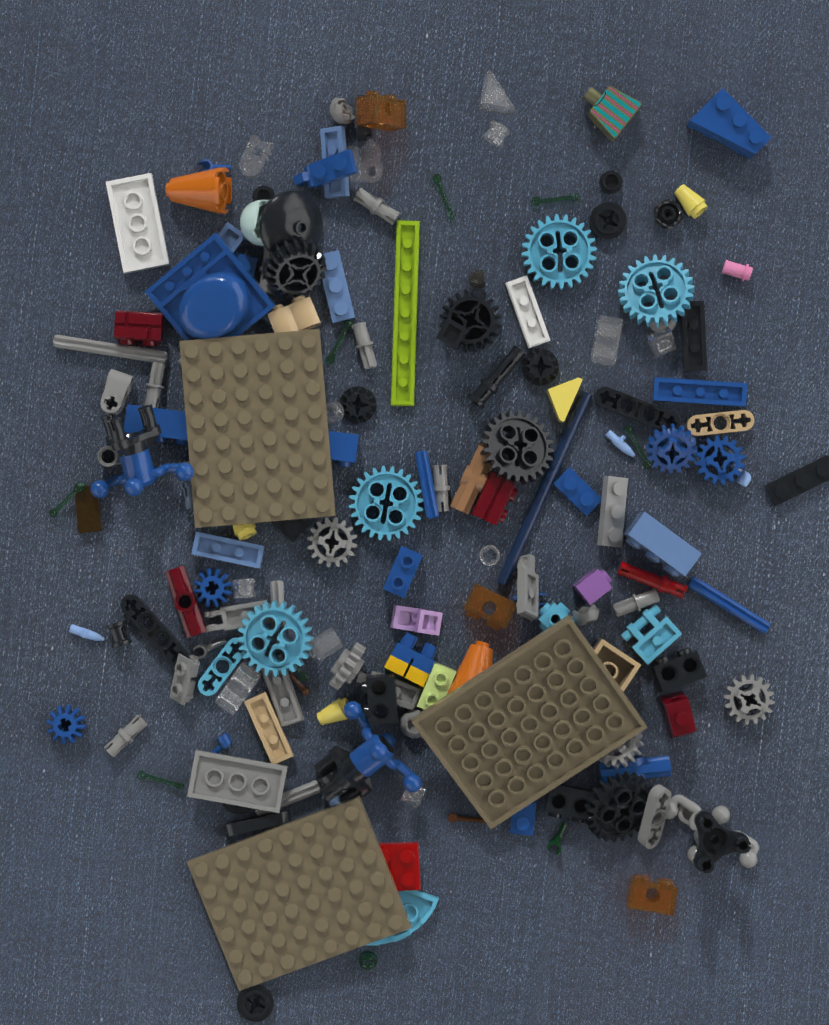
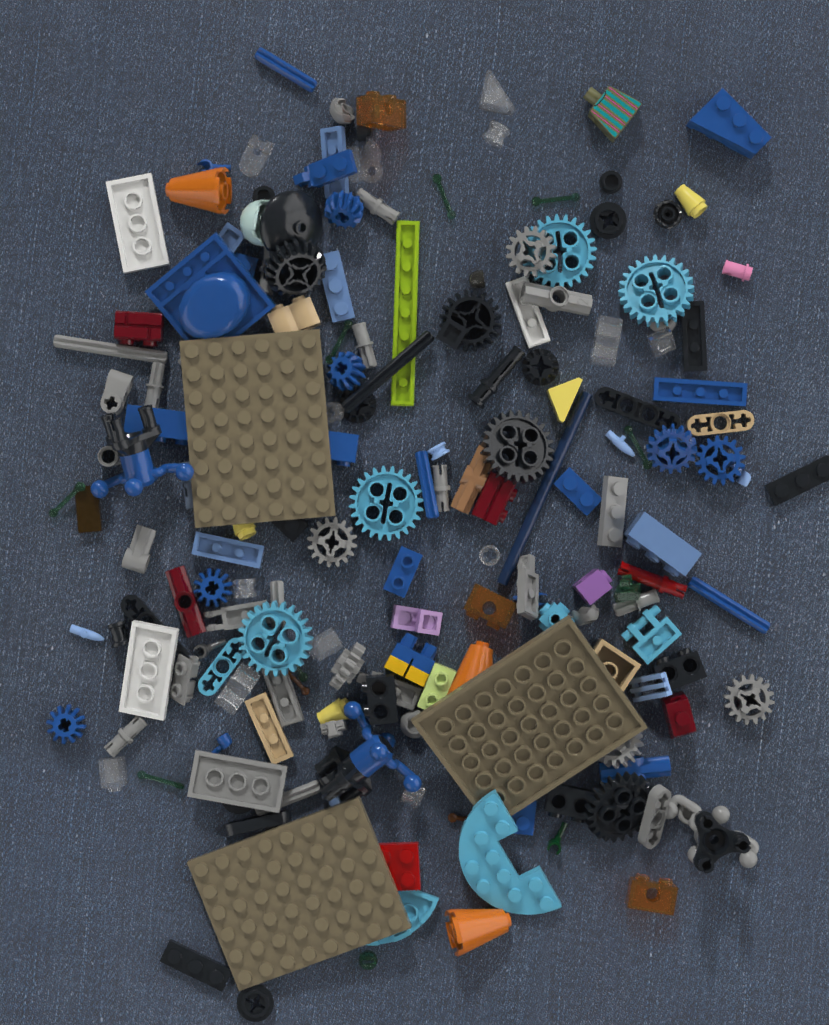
(113, 773): none -> clear brick
(137, 555): none -> light grey piece
(148, 670): none -> white plate
(196, 965): none -> black plate
(285, 69): none -> blue axle
(333, 728): none -> light grey hinge
(343, 209): none -> blue gear
(346, 371): none -> blue gear
(387, 371): none -> black axle
(438, 451): none -> light blue bush
(475, 927): none -> orange cone
(490, 869): none -> medium azure plate
(539, 246): none -> light grey gear
(542, 296): none -> light grey piece
(627, 590): none -> clear green tile
(637, 690): none -> light blue tile

